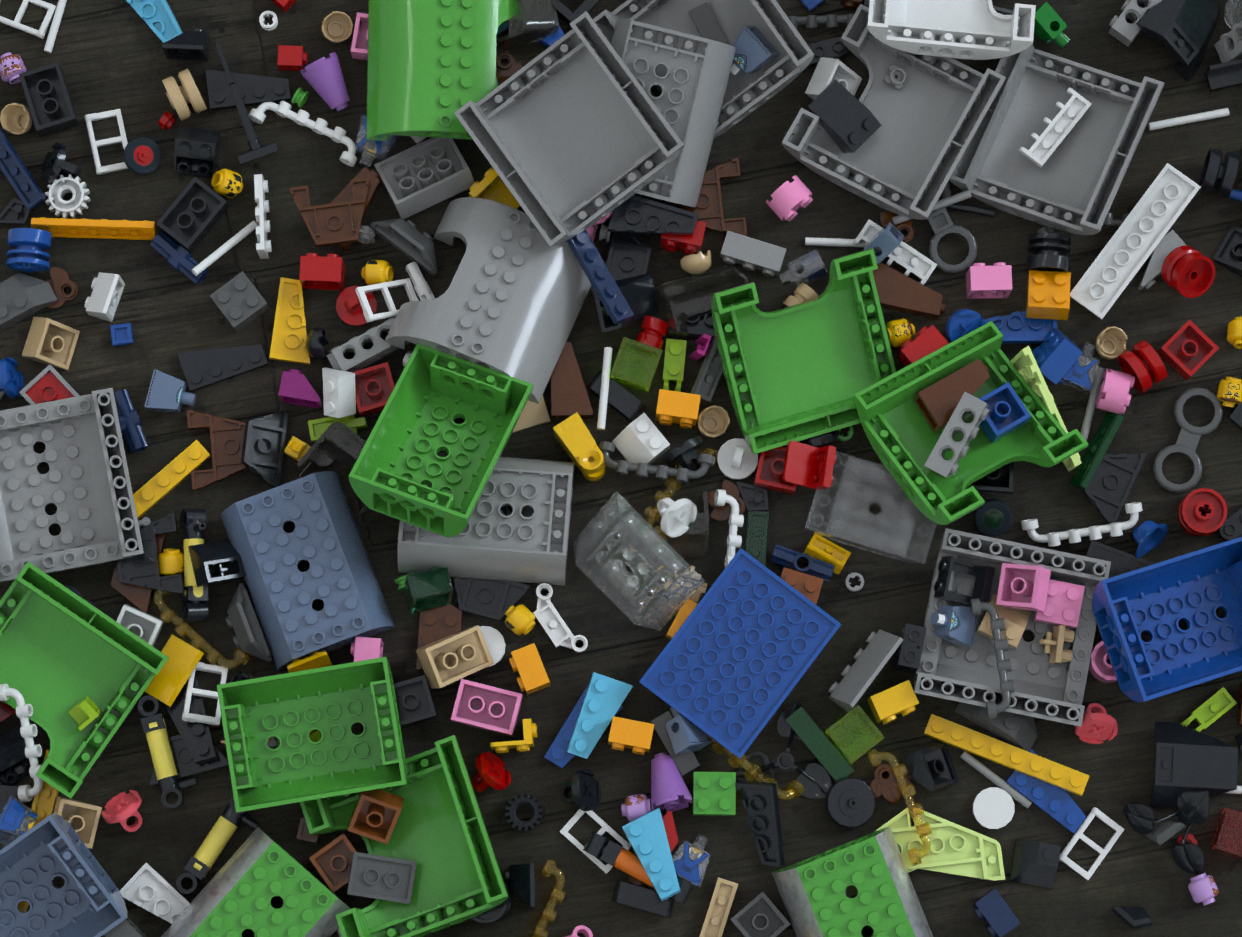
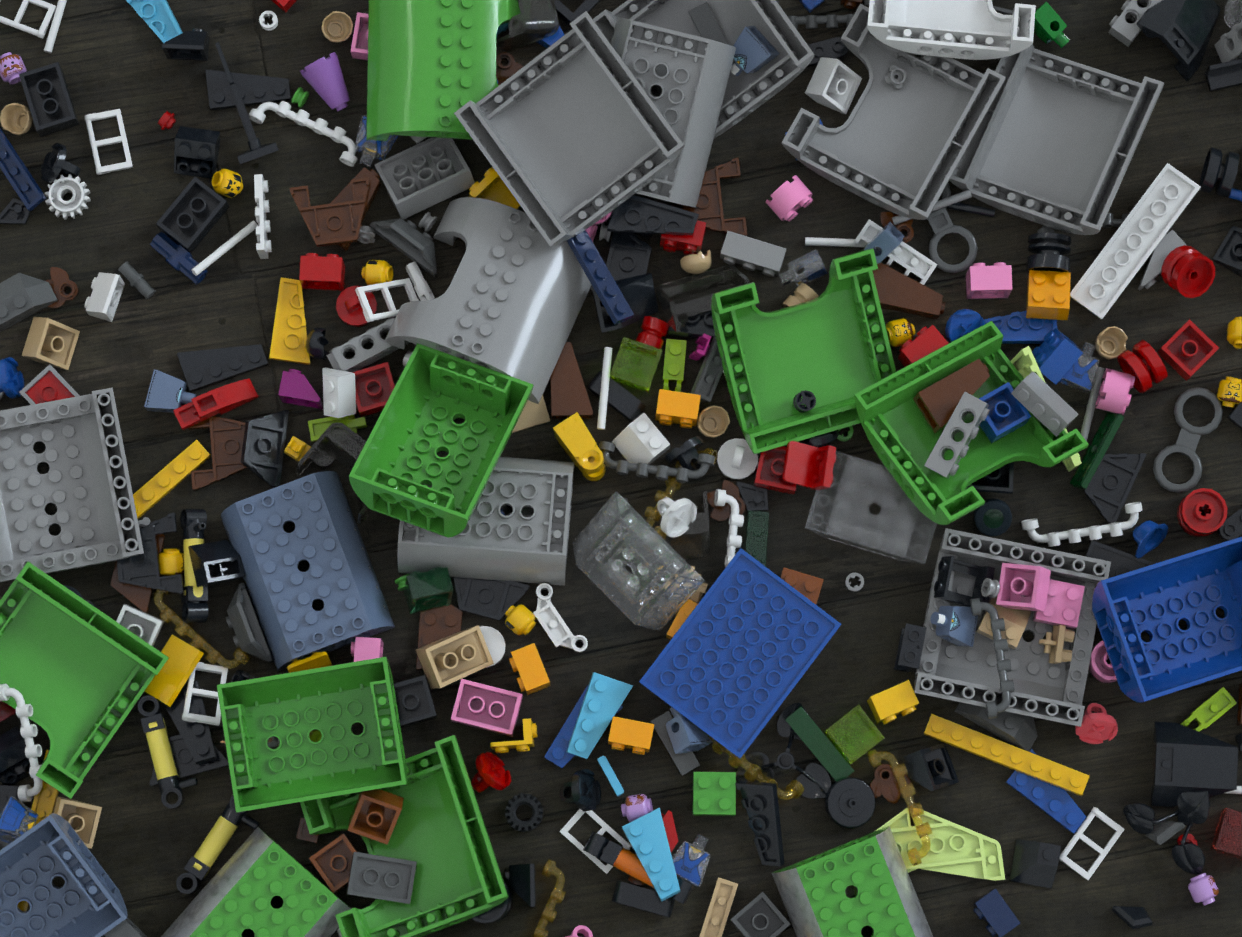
(28, 250): blue wheel -> none
(84, 712): lime panel -> none
(96, 228): light orange plate -> none
(121, 334): blue tile -> none
(121, 808): coral tile -> none
(130, 421): dark blue piece -> none
(136, 280): none -> dark grey pin
(142, 155): black wheel -> none
(154, 894): white wing -> none
(184, 94): tan wheel -> none
(215, 402): none -> red slope
(239, 301): dark grey brick -> none
(291, 58): red brick -> none
(427, 221): none -> light grey bush
(610, 775): none -> medium azure tile
(667, 785): medium lavender cone -> none
(788, 559): dark blue piece -> none
(808, 399): none -> black wheel
(828, 552): yellow slope -> none
(844, 117): black slope -> none
(865, 669): light grey slope -> none
(990, 588): none -> light grey bush
(993, 808): white tile -> none
(996, 779): light grey bar -> none
(1044, 403): none -> light grey brick
(1057, 128): white hinge -> none
(1188, 119): white bar -> none

